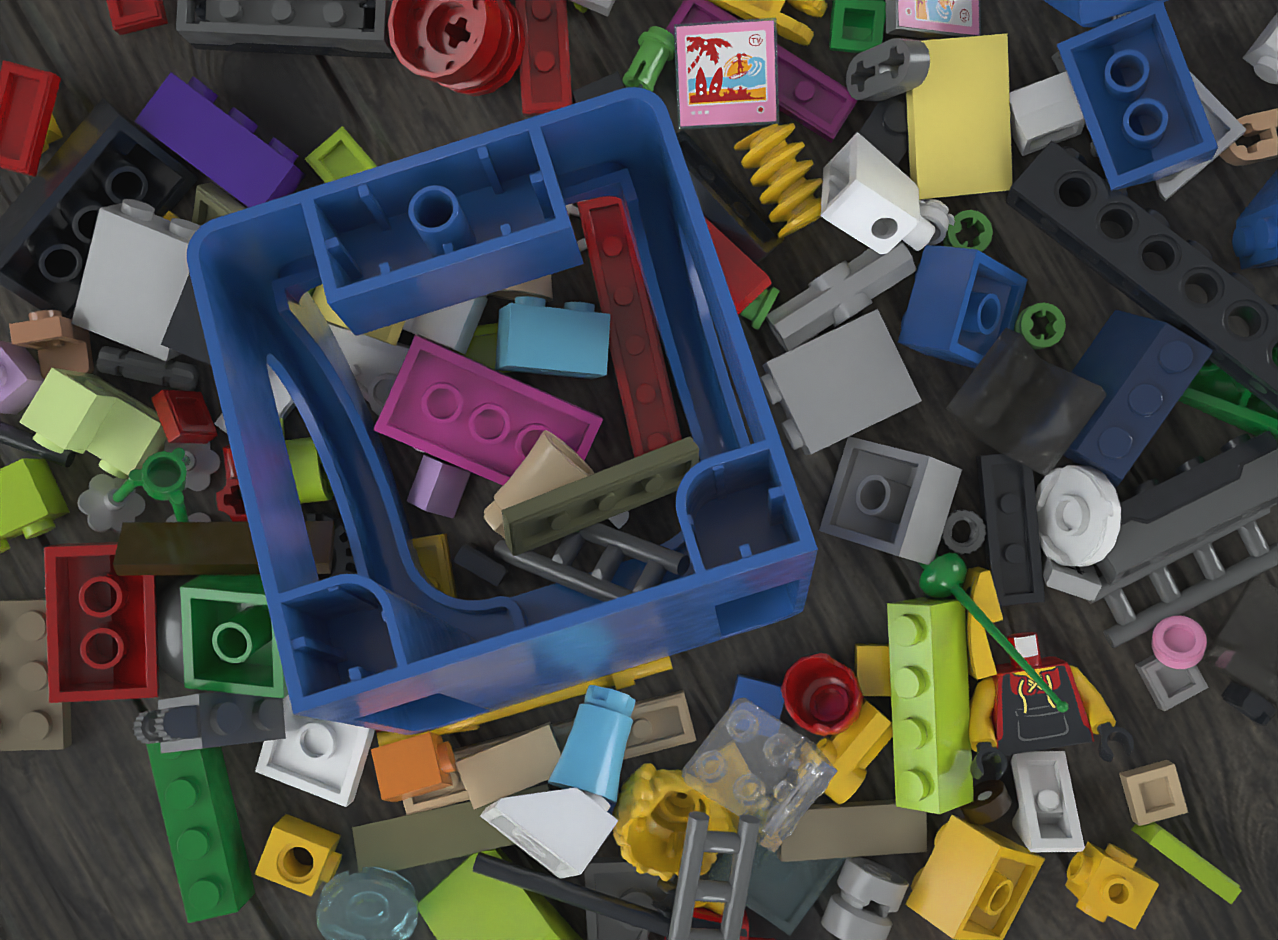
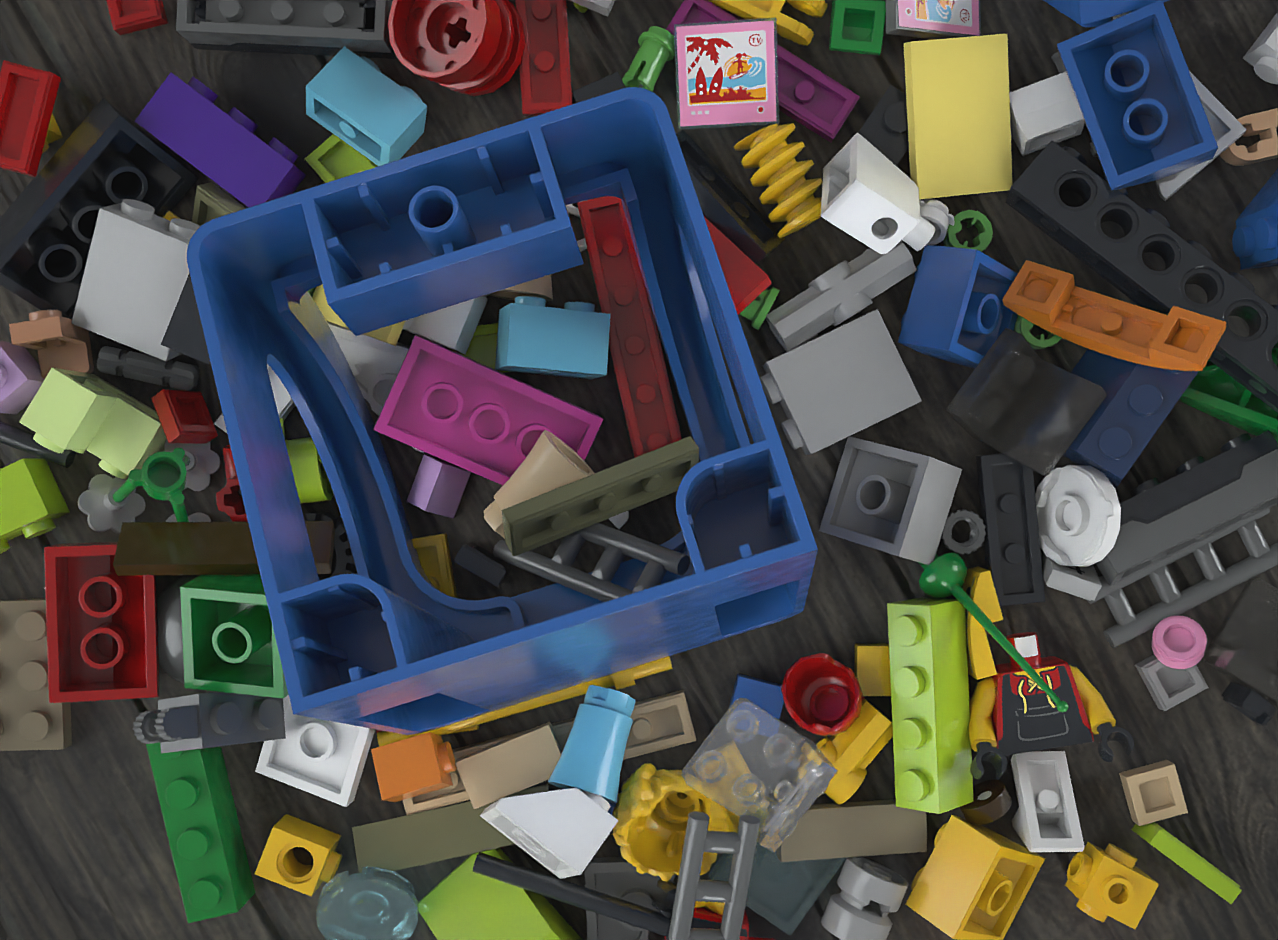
(365, 107): none -> medium azure brick
(884, 62): dark grey beam -> none
(1112, 326): none -> orange slope

